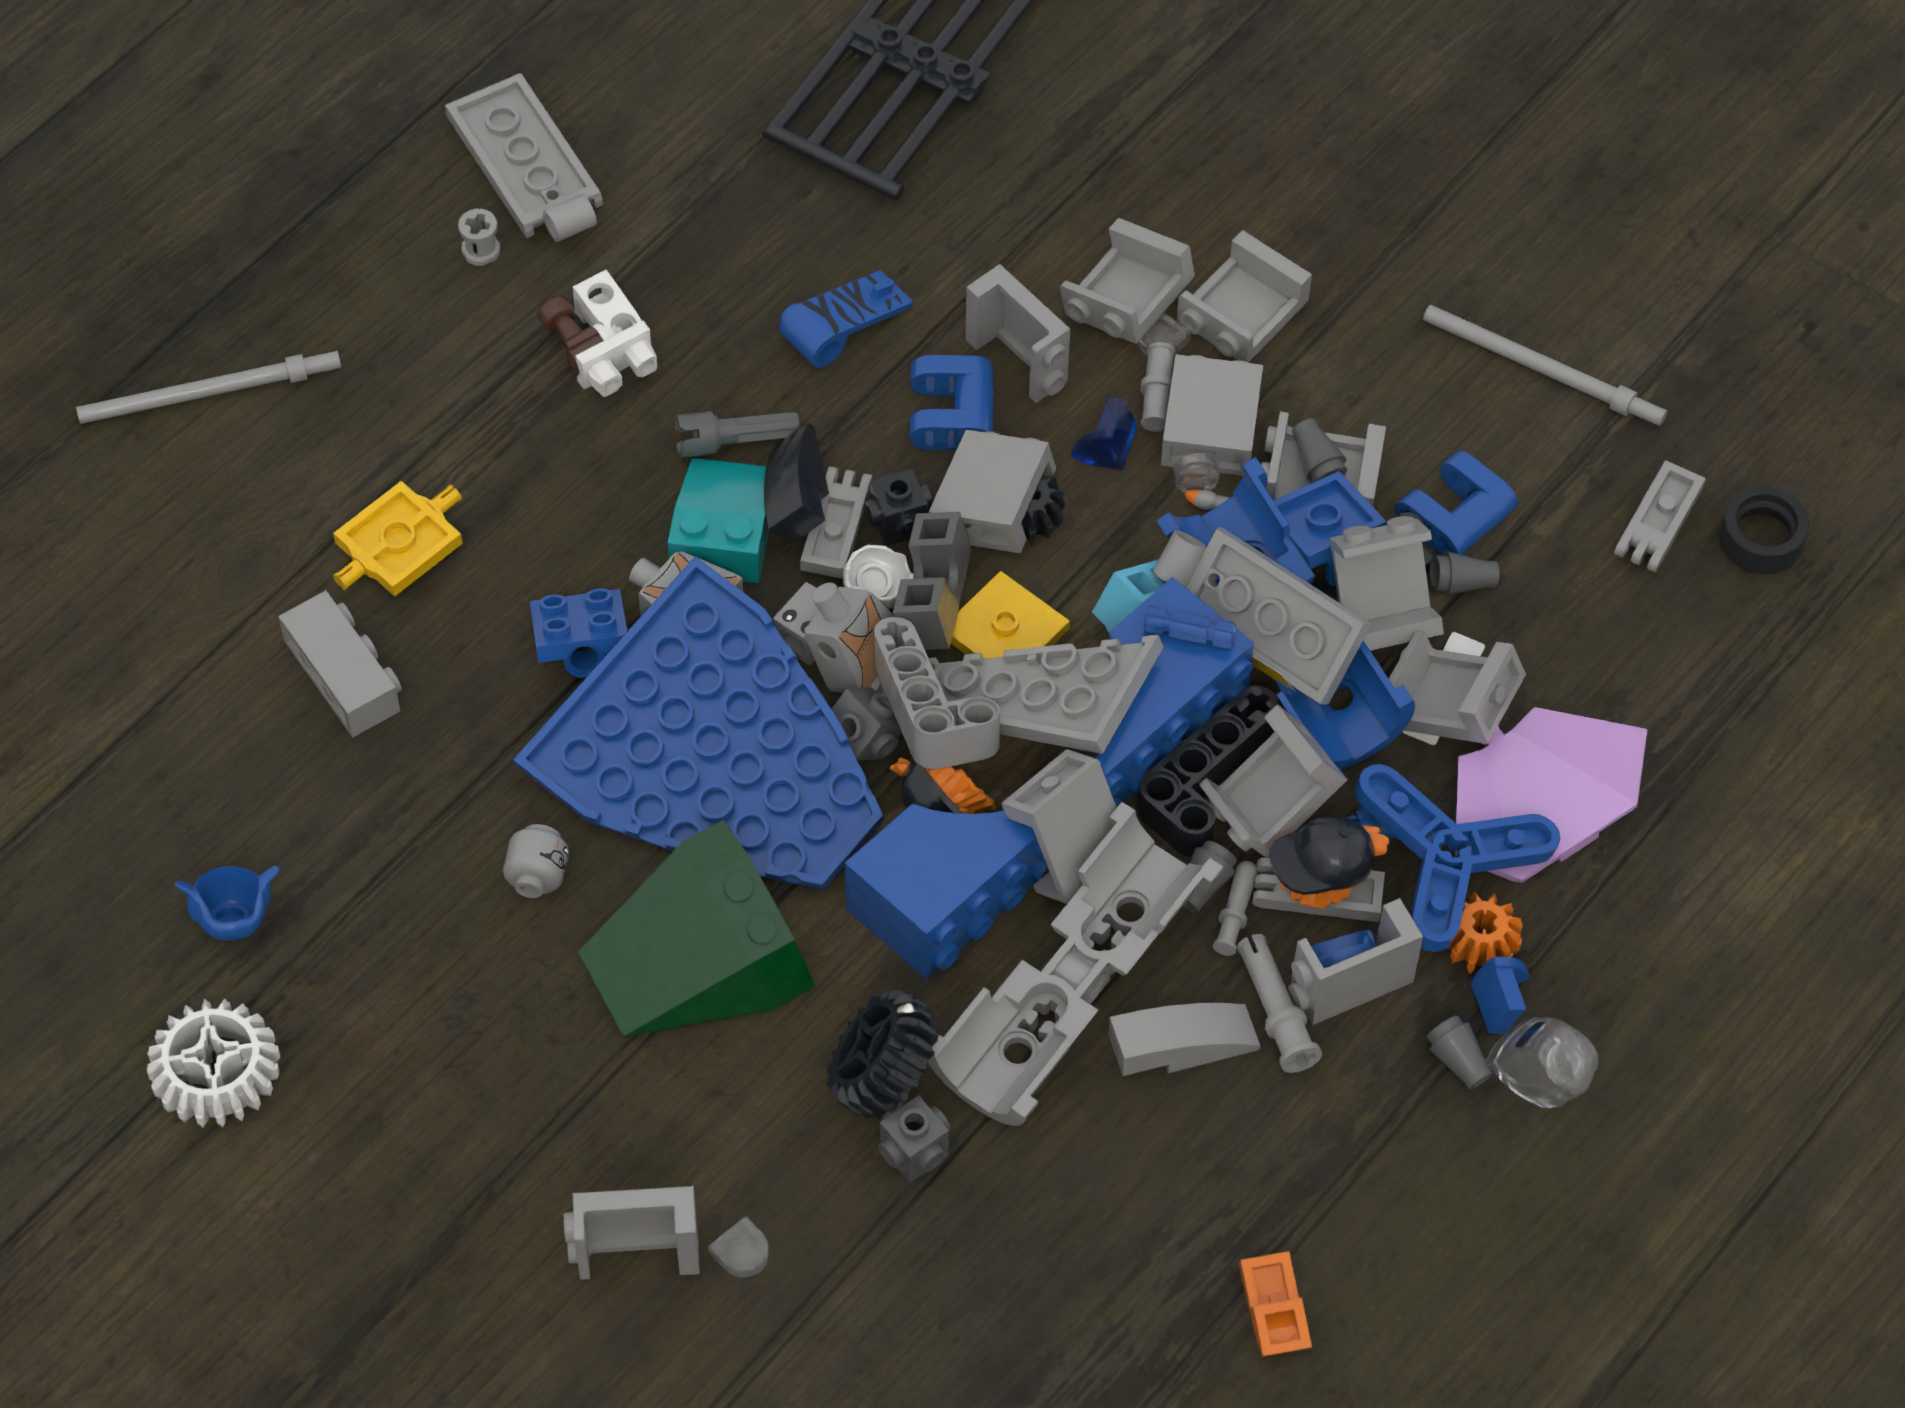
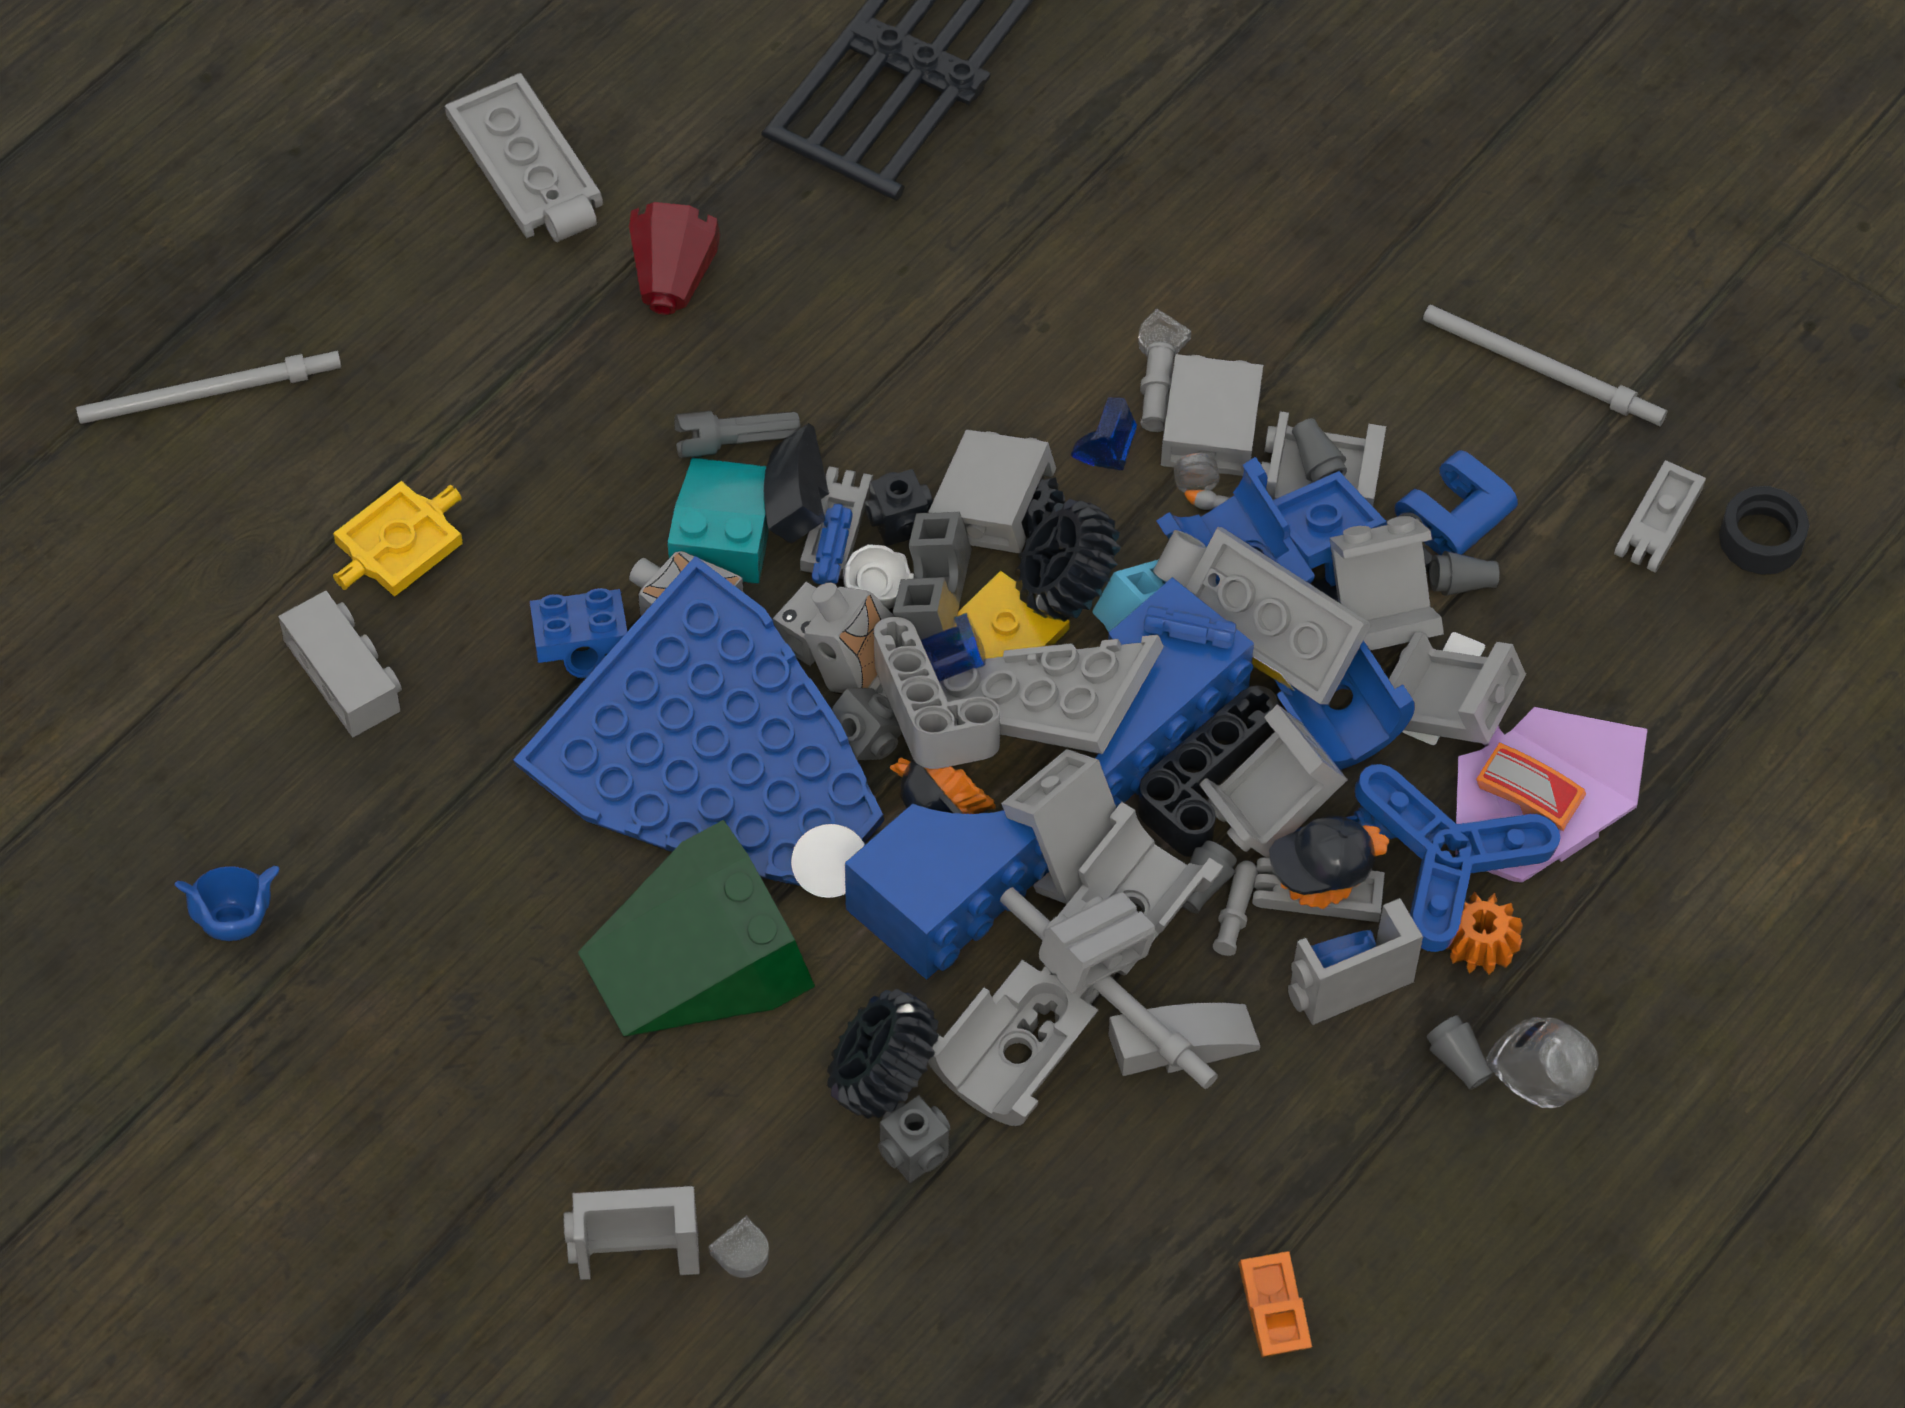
(177, 1061): white gear -> none
(471, 230): light grey bush -> none
(536, 860): light grey head -> none
(610, 343): white hips -> none
(671, 253): none -> dark red cone
(821, 859): none -> white sticker
(822, 324): blue door -> none
(832, 545): none -> blue axle
(955, 649): none -> clear blue tile
(971, 384): blue connector -> none
(1007, 310): light grey panel -> none
(1067, 560): none -> black gear
(1096, 941): none -> light grey brick
(1130, 282): light grey panel -> none
(1173, 1047): none -> light grey bar
(1246, 299): light grey panel -> none
(1284, 1020): light grey pin -> none
(1499, 992): blue tile -> none
(1531, 785): none -> slope

